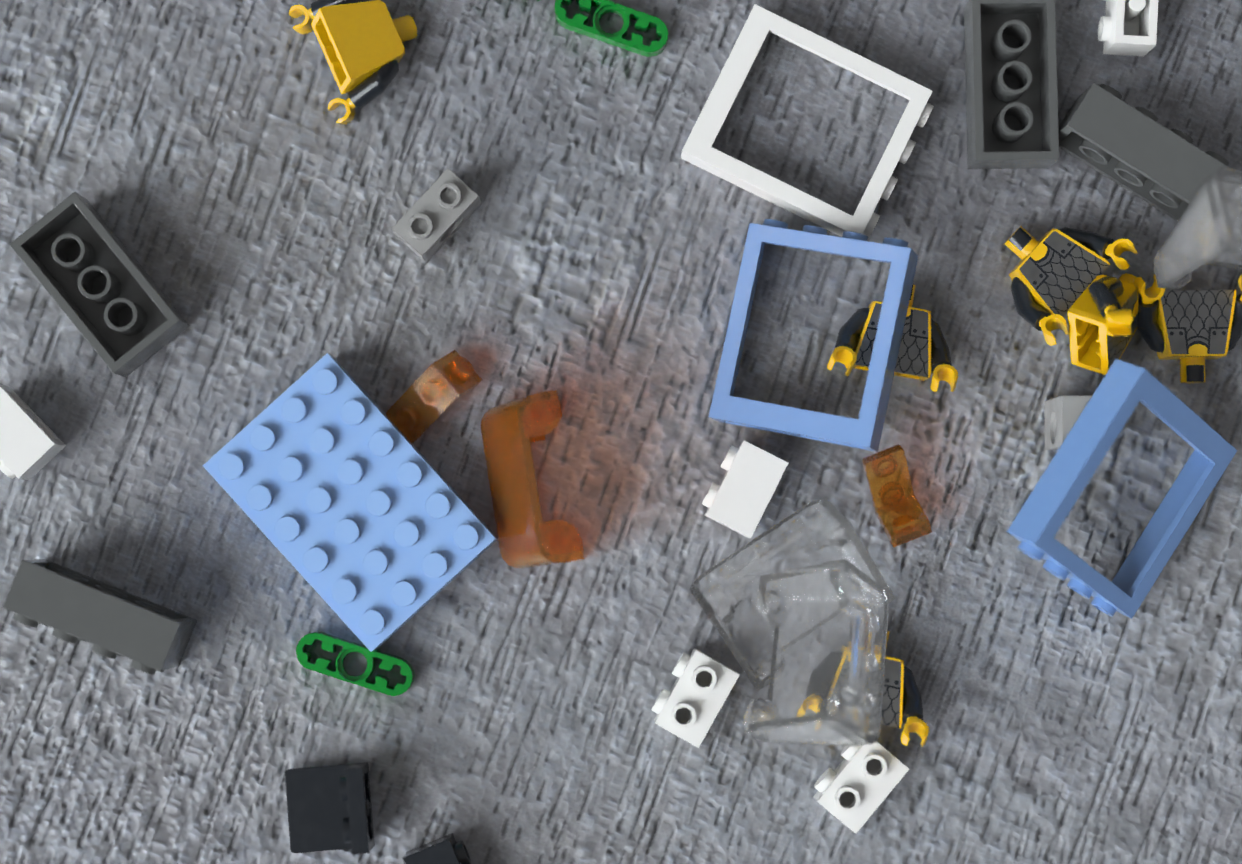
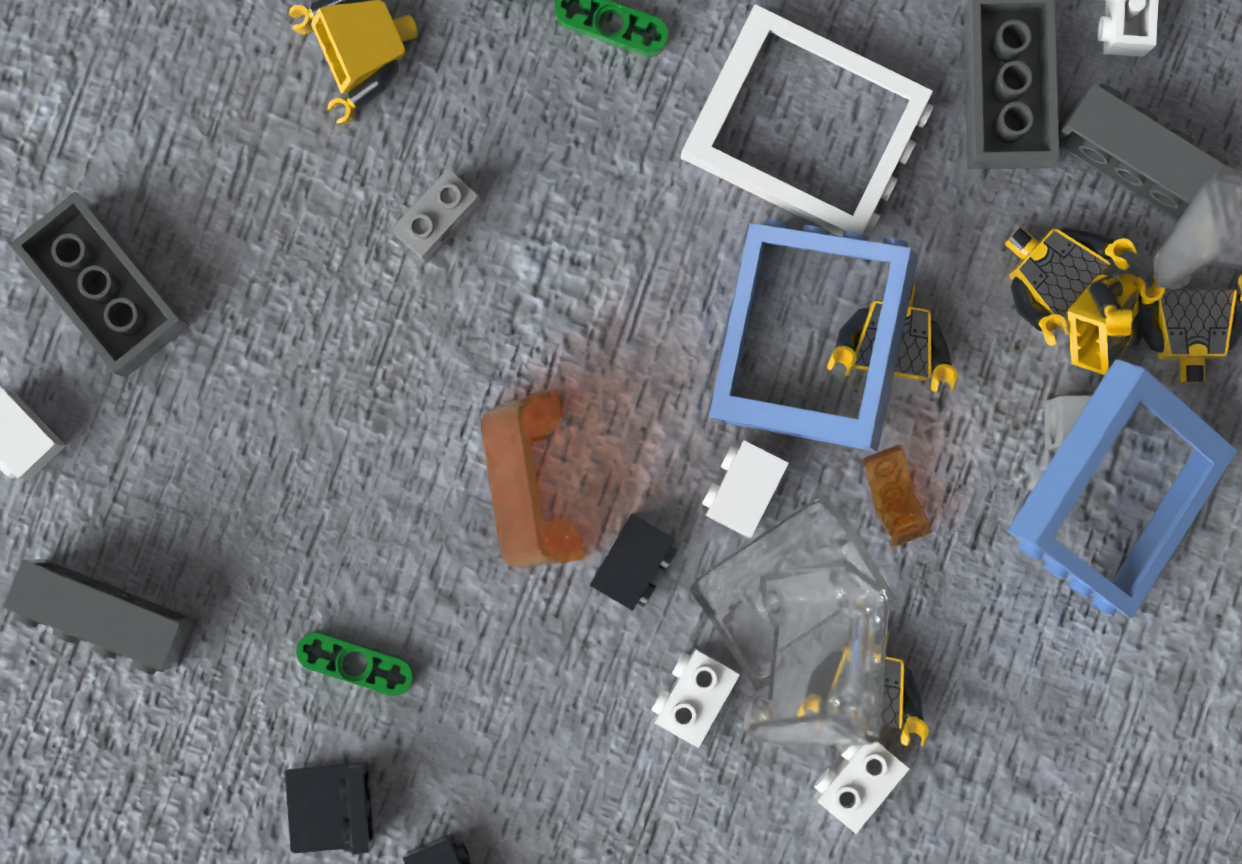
(350, 502): light blue brick -> none
(433, 394): clear orange bracket -> none
(633, 562): none -> black brick

